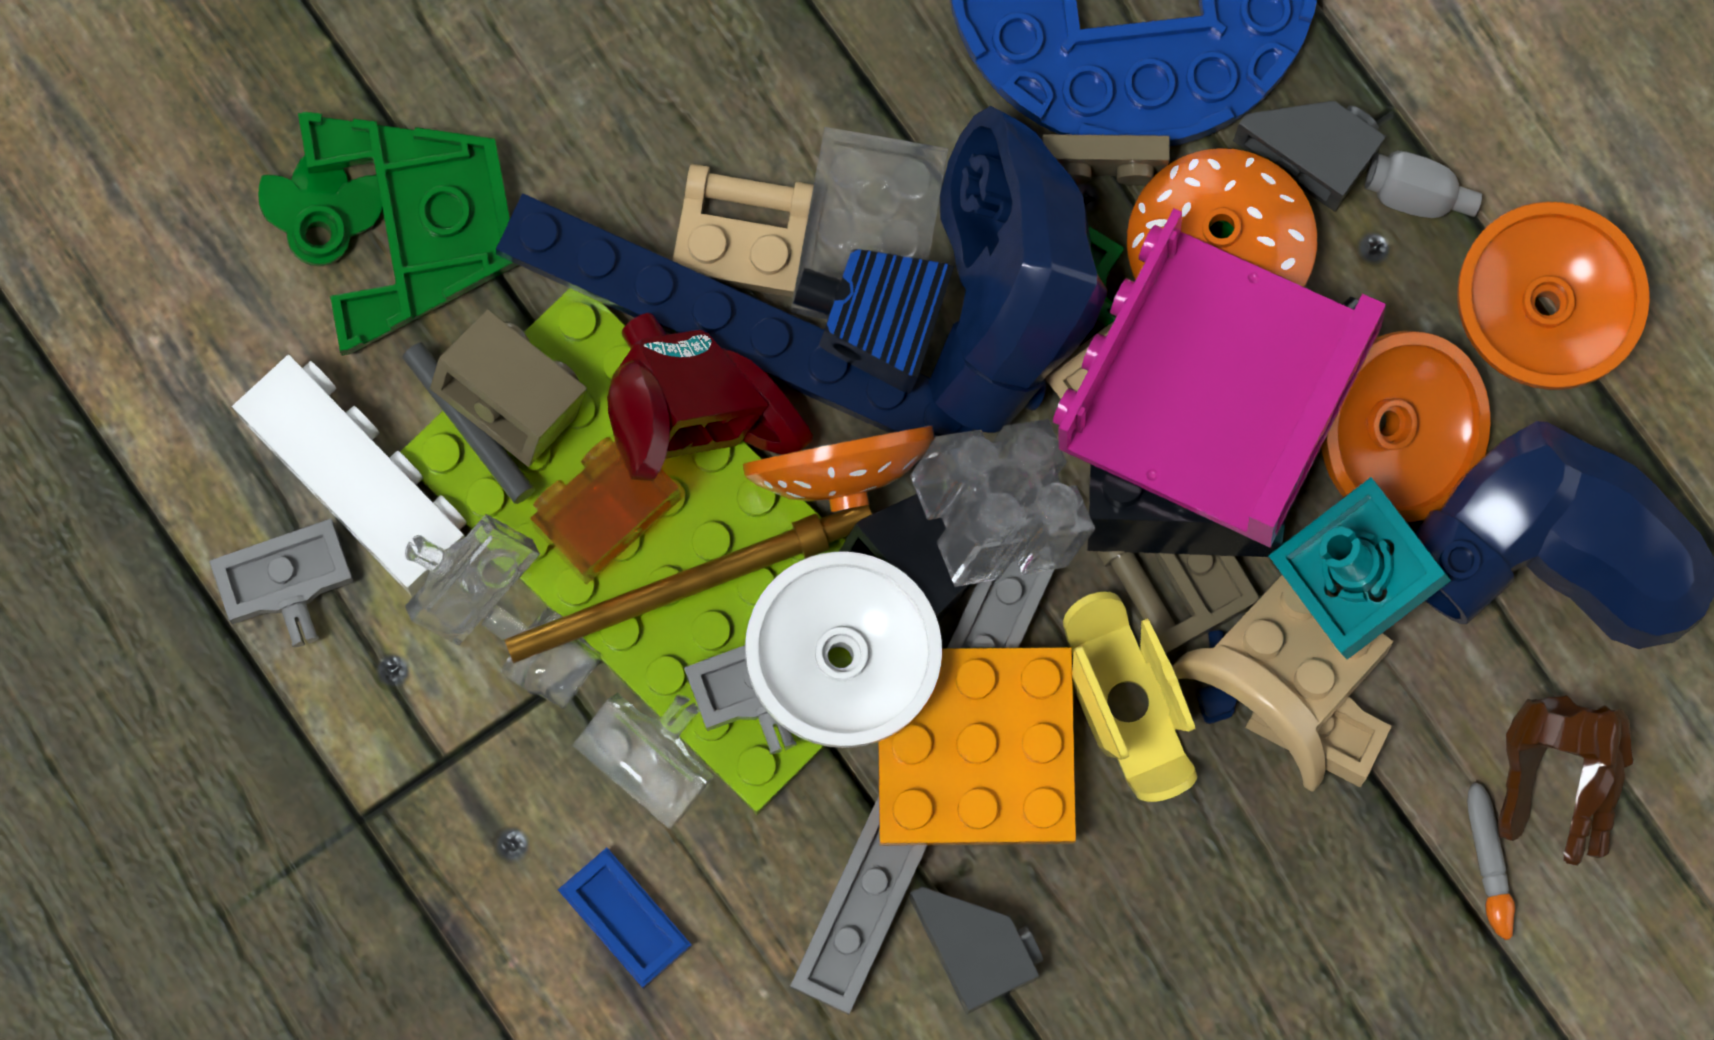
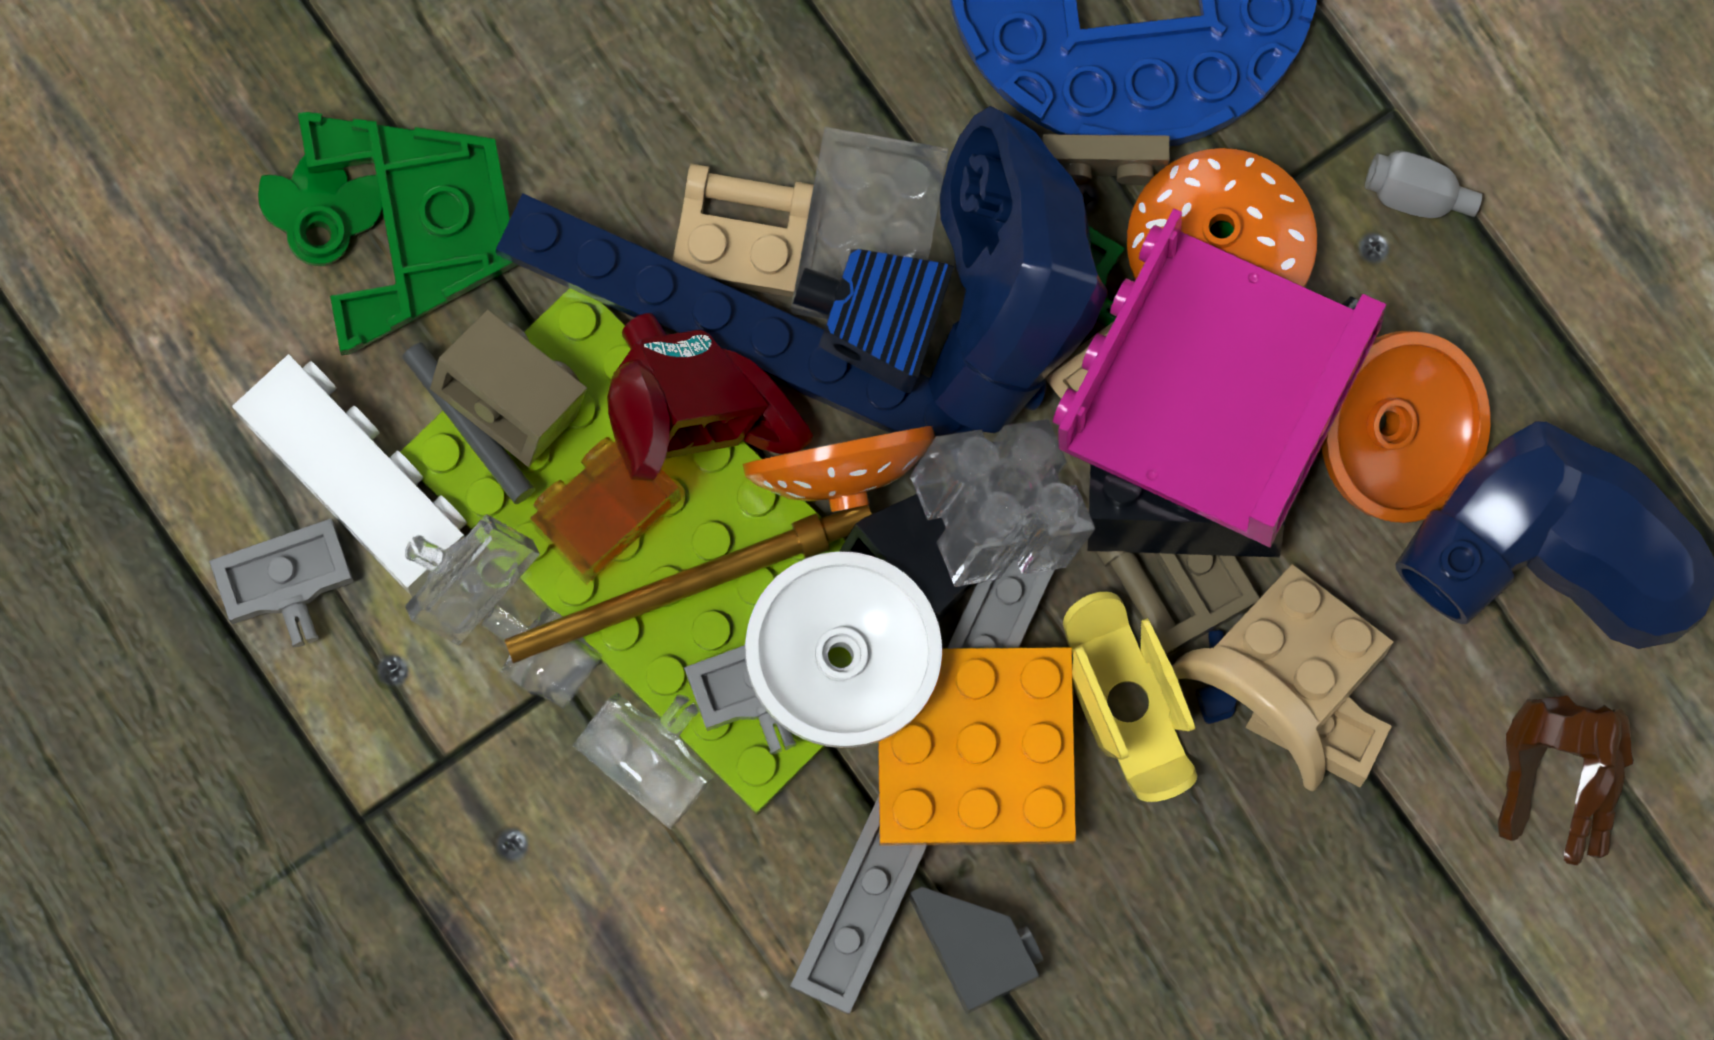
(625, 918): blue tile -> none
(1315, 144): dark grey slope -> none
(1345, 550): teal plate -> none
(1499, 904): light grey piece -> none
(1577, 264): orange dish -> none

